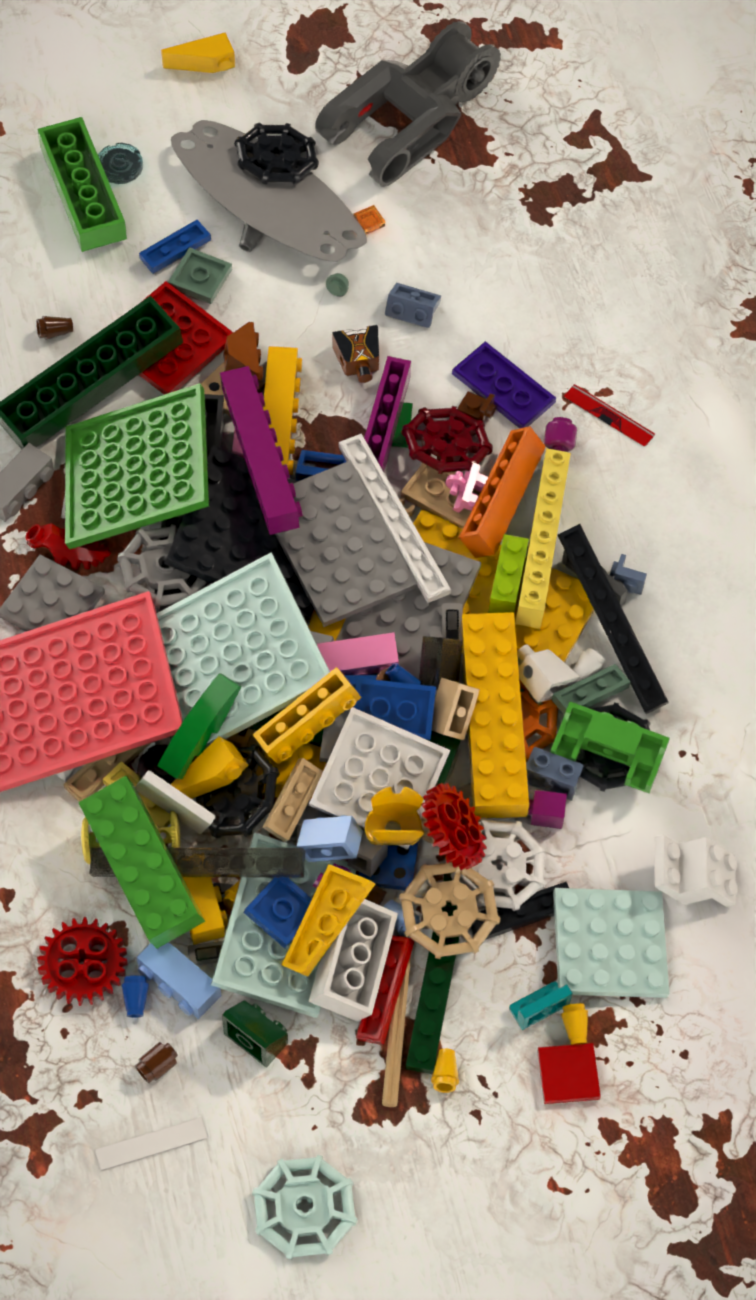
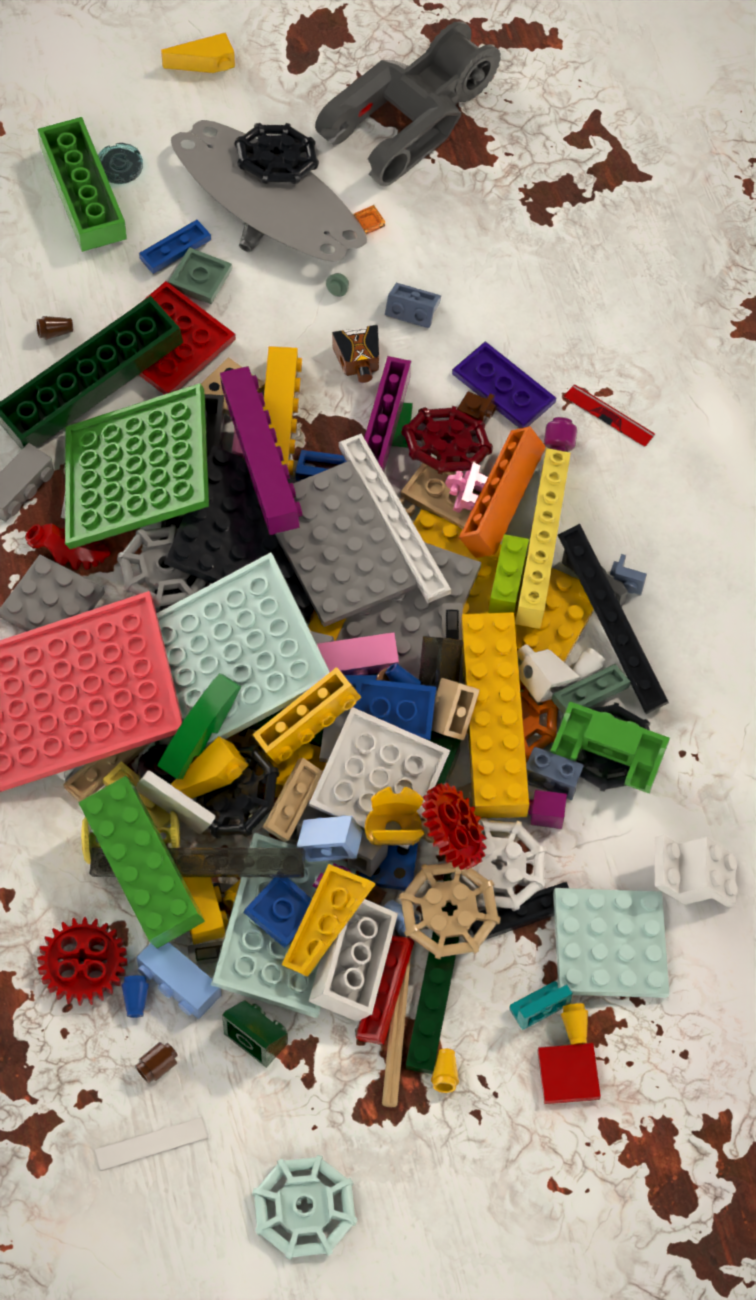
(242, 350): dark orange slope -> none

